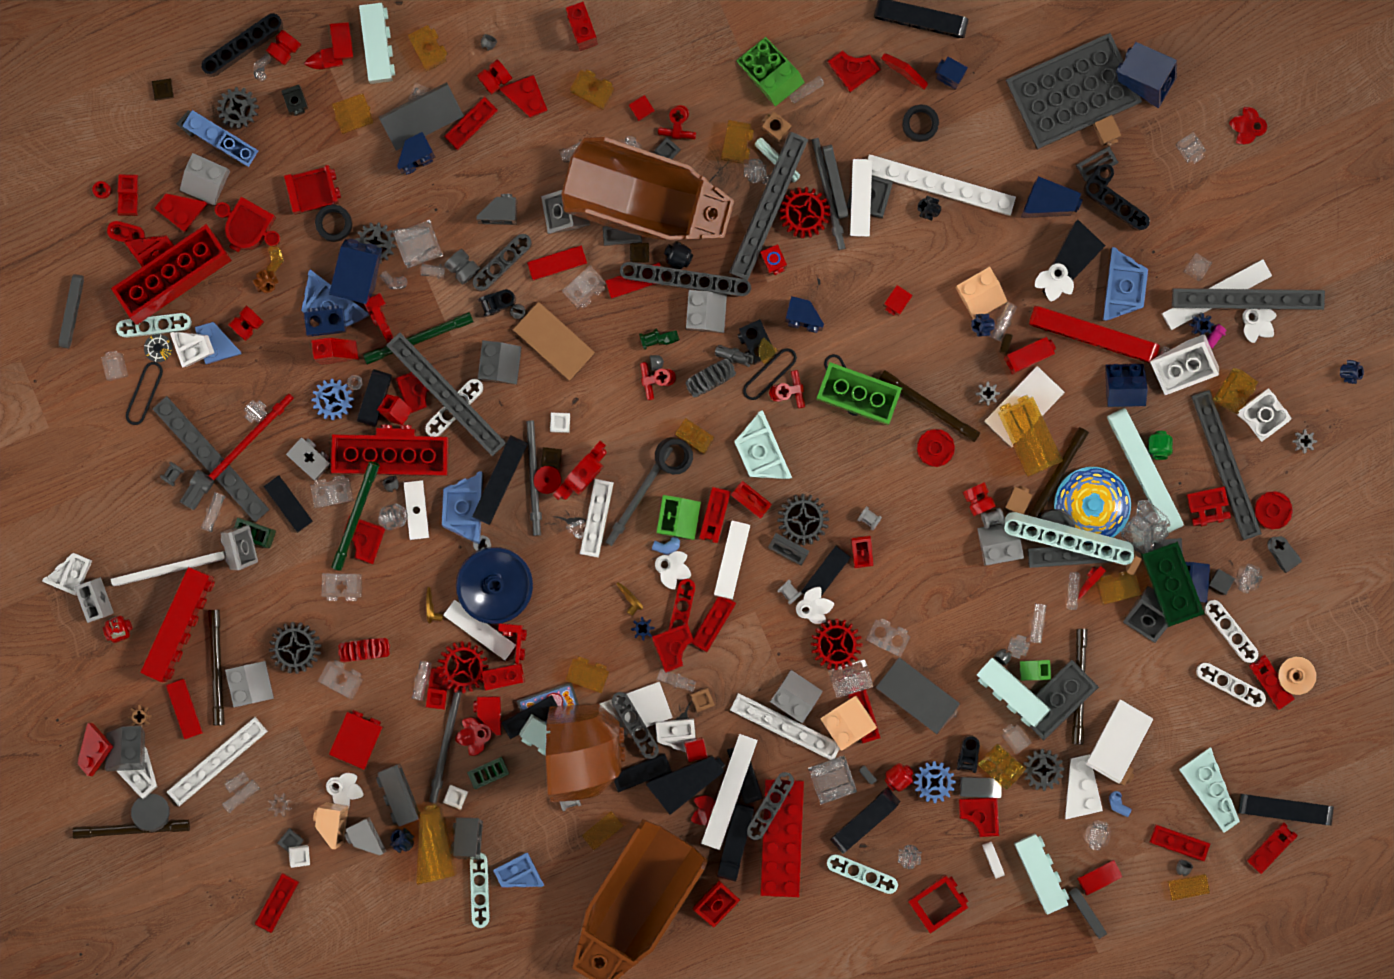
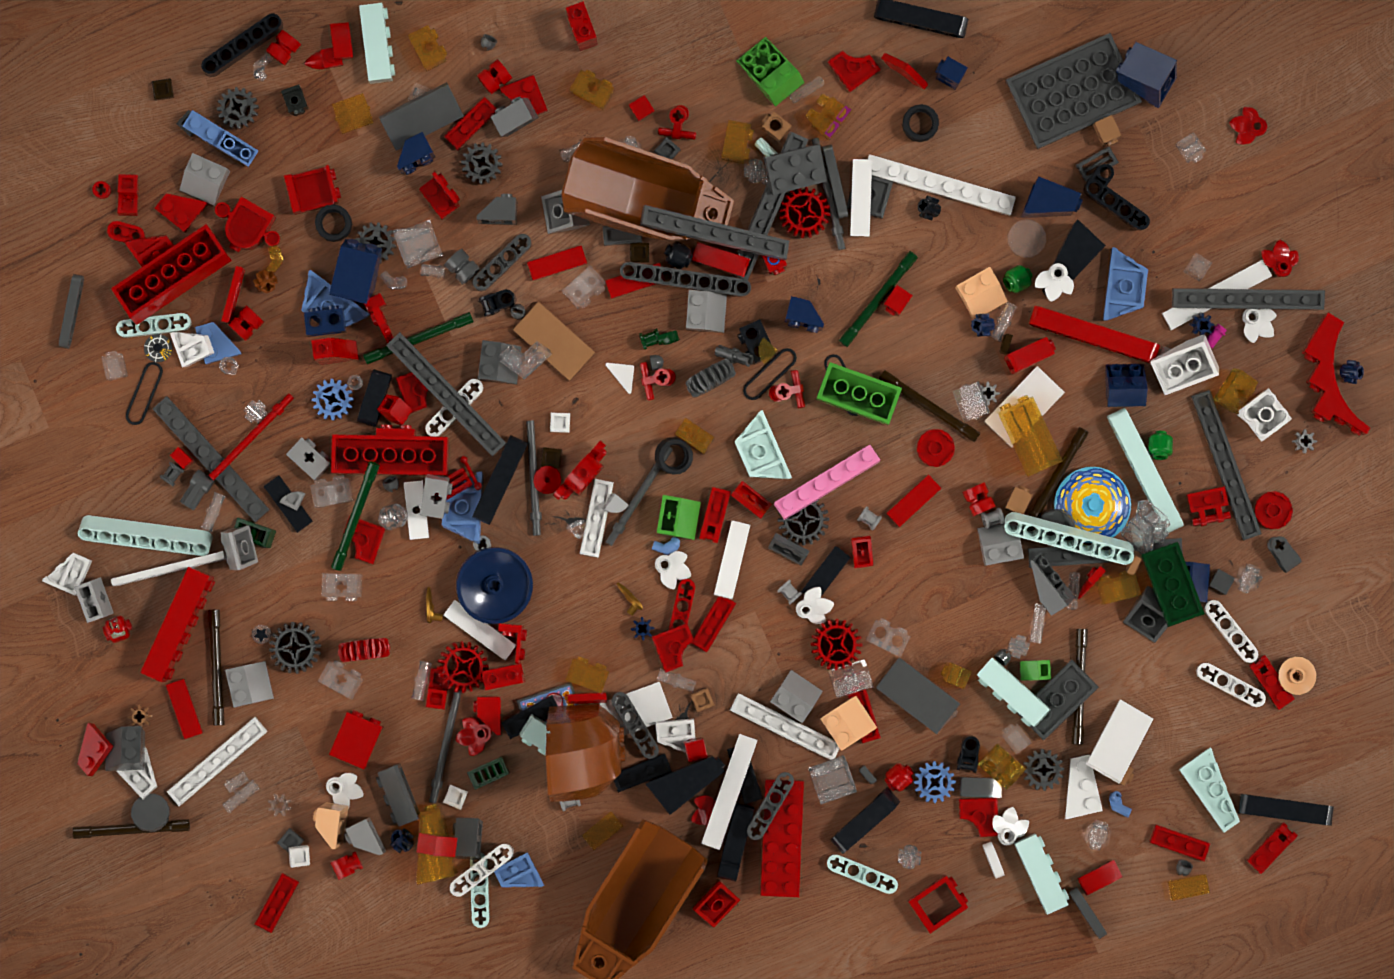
(145, 535): none -> light aqua beam
(181, 458): none -> red piece
(223, 363): none -> clear bush
(233, 295): none -> red tile
(261, 634): none -> clear tile
(293, 500): none -> light grey tile
(346, 865): none -> red piece
(430, 506): none -> light grey brick
(437, 845): none -> red slope
(439, 196): none -> red bracket
(453, 476): none -> red tile
(470, 157): none -> dark grey gear
(477, 485): none -> red hinge
(480, 868): none -> white beam
(514, 116): none -> dark grey brick
(524, 363): none -> clear plate
(586, 698): none -> red tile
(615, 504): none -> light grey tile
(623, 374): none -> white sticker
(714, 232): none -> dark grey plate
(720, 259): none -> red tile
(795, 169): none -> dark grey plate
(827, 482): none -> bright pink plate
(830, 118): none -> clear yellow hips
(853, 330): none -> dark green piece
(913, 500): none -> red tile
(955, 675): none -> clear yellow brick
(971, 402): none -> clear piece
(1009, 823): none -> white plate
(1017, 279): none -> green head
(1026, 238): none -> clear tile
(1050, 587): none -> dark grey slope
(1280, 256): none -> red plate
(1330, 403): none -> red arch

